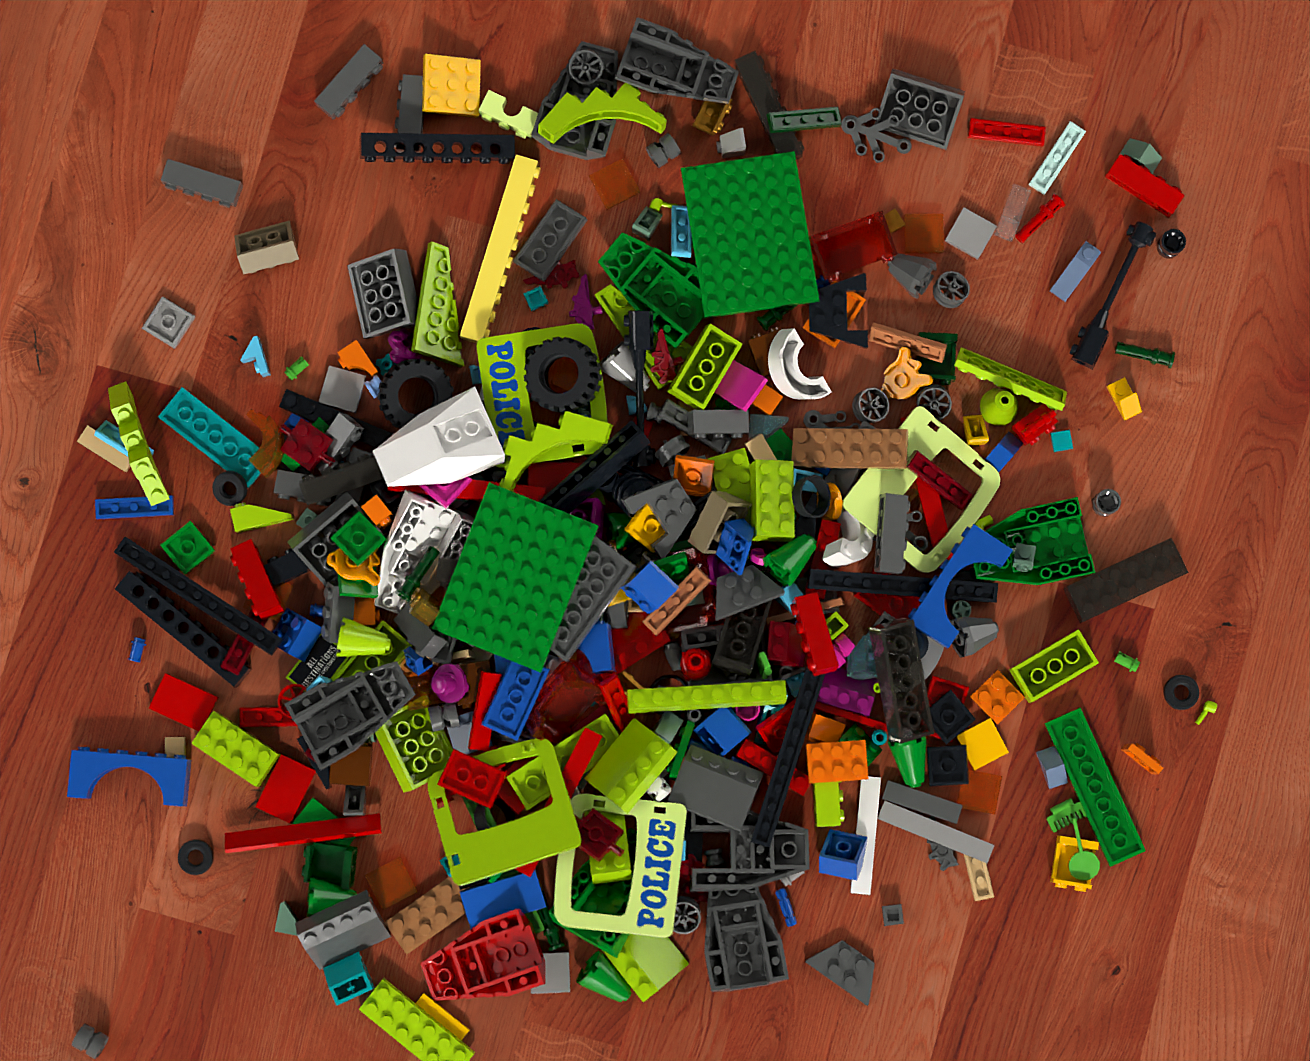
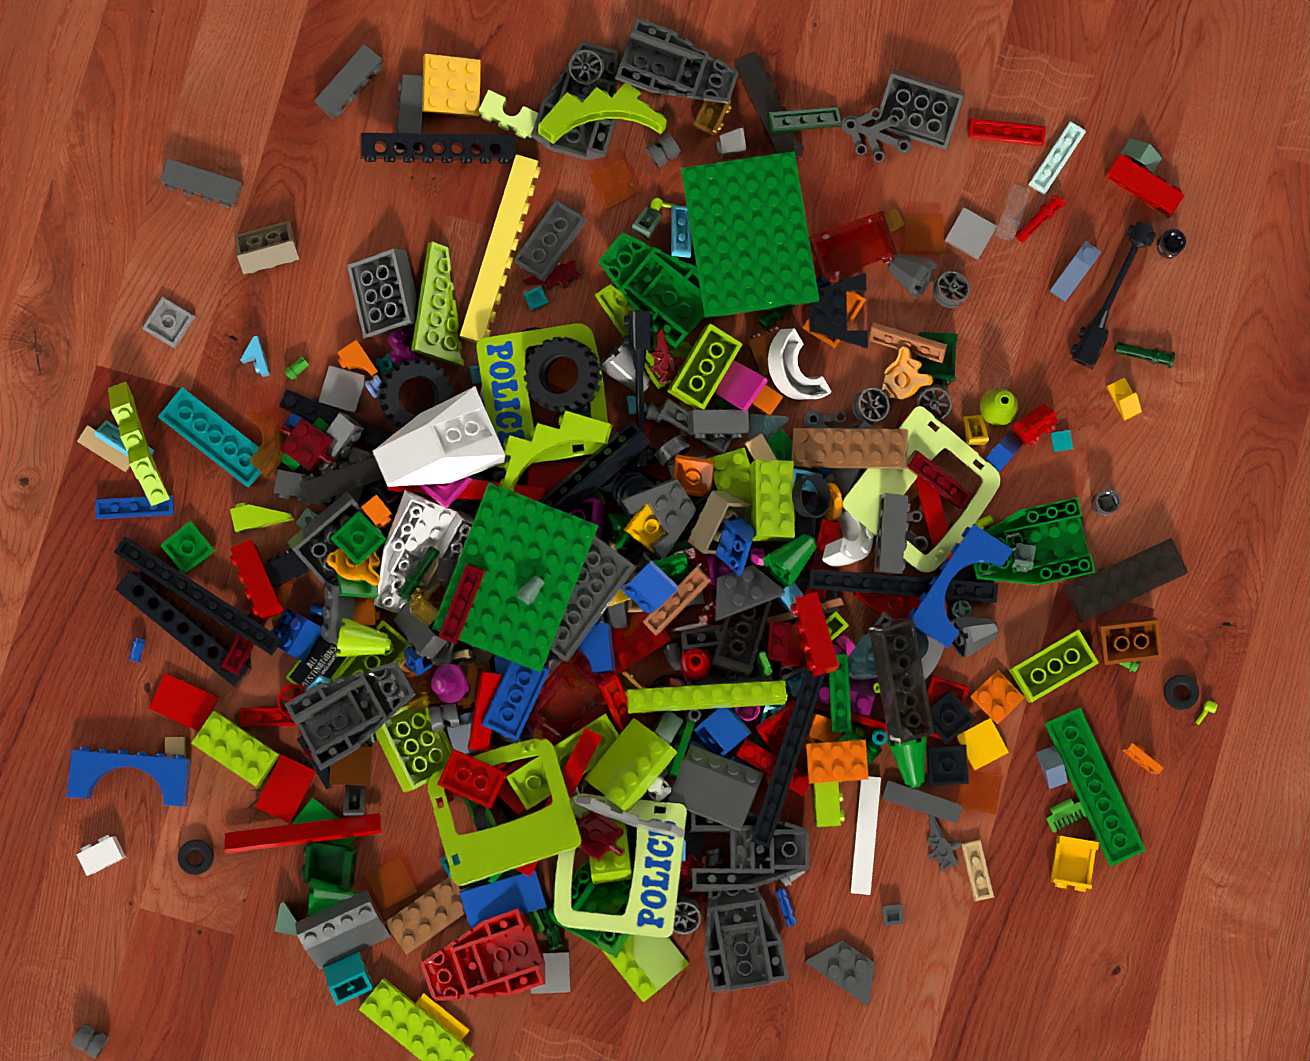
(100, 855): none -> white brick
(237, 480): black tyre -> none
(461, 603): none -> dark red tile
(530, 590): none -> sand green cone
(583, 309): magenta piece -> none
(604, 978): green cone -> none
(628, 818): none -> light grey tile
(840, 696): none -> green tile
(842, 854): blue slope -> none
(936, 832): light grey tile -> none
(1010, 378): lime plate -> none
(1083, 864): bright green piece -> none
(1130, 640): none -> dark orange slope

